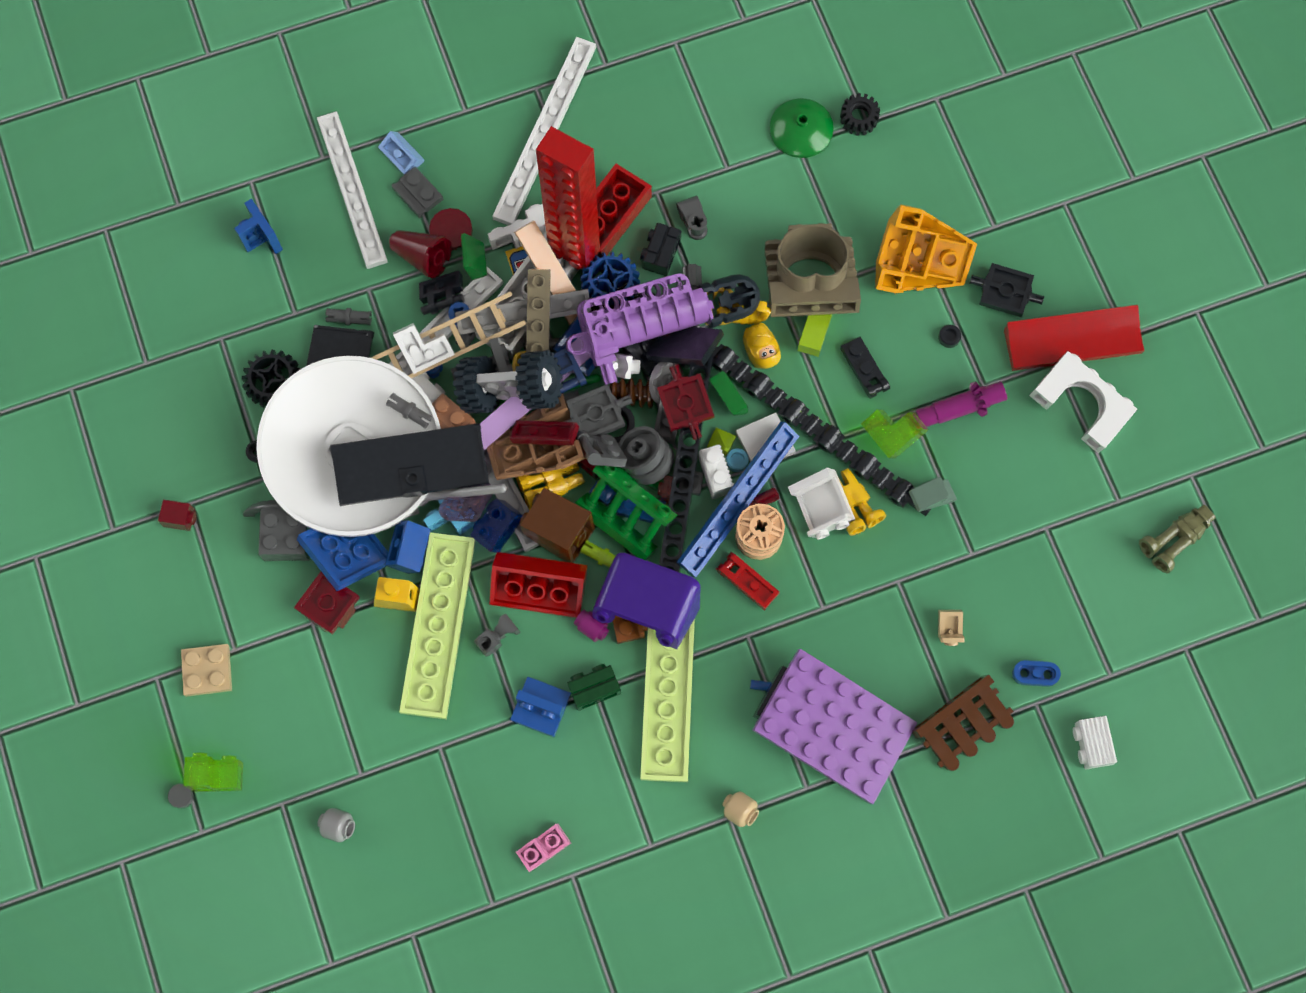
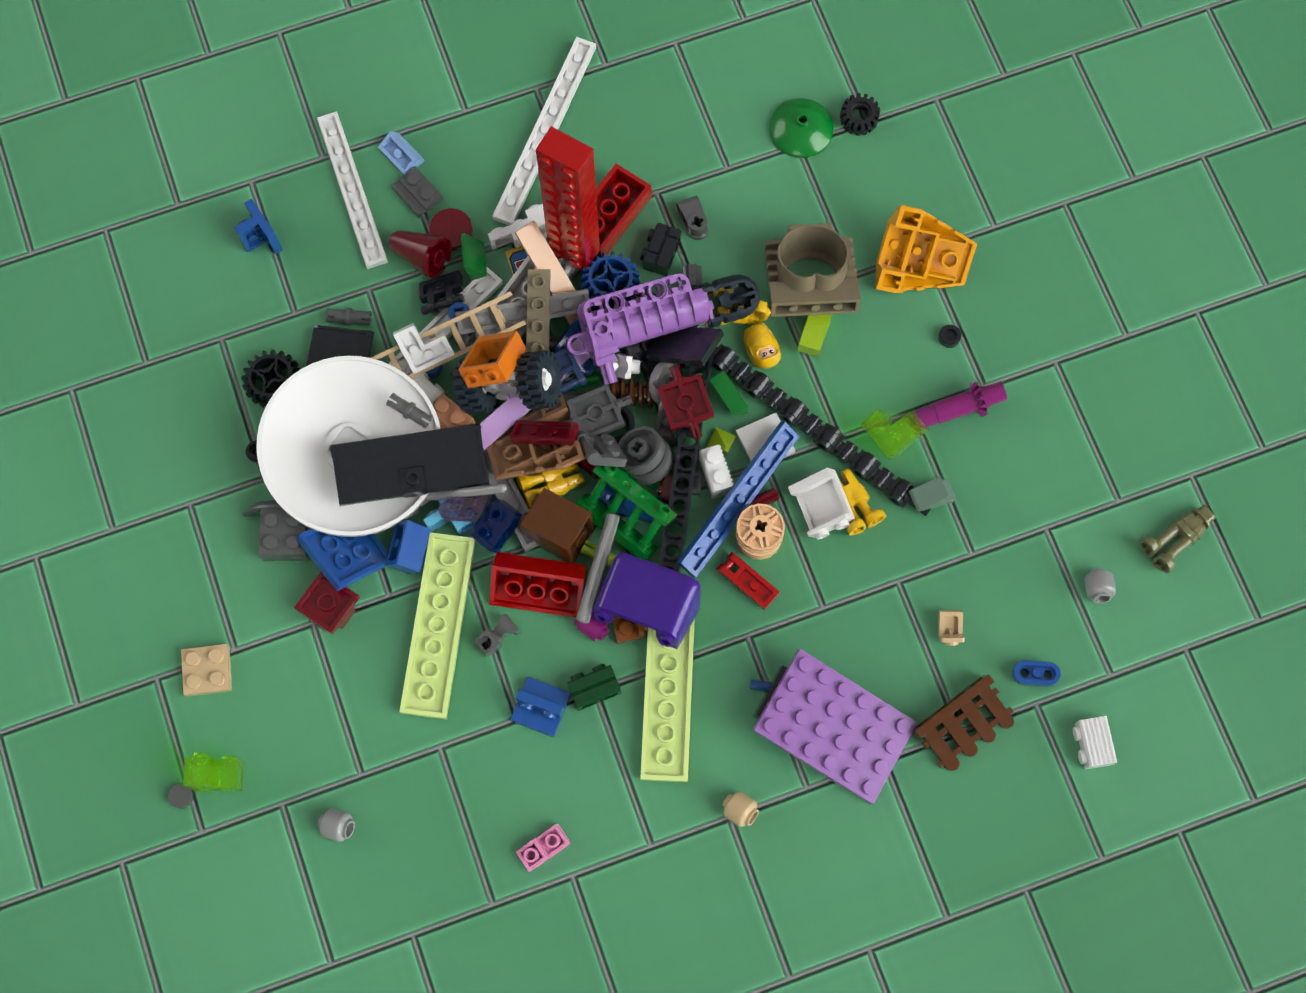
(177, 515): dark red brick -> none
(396, 594): yellow torso -> none
(476, 369): none -> orange window
(597, 568): none -> light grey axle
(737, 460): medium azure tile -> none
(864, 367): black plate -> none
(1006, 290): black plate -> none
(1086, 334): red arch -> none
(1100, 585): none -> light grey head
(1113, 408): white arch -> none

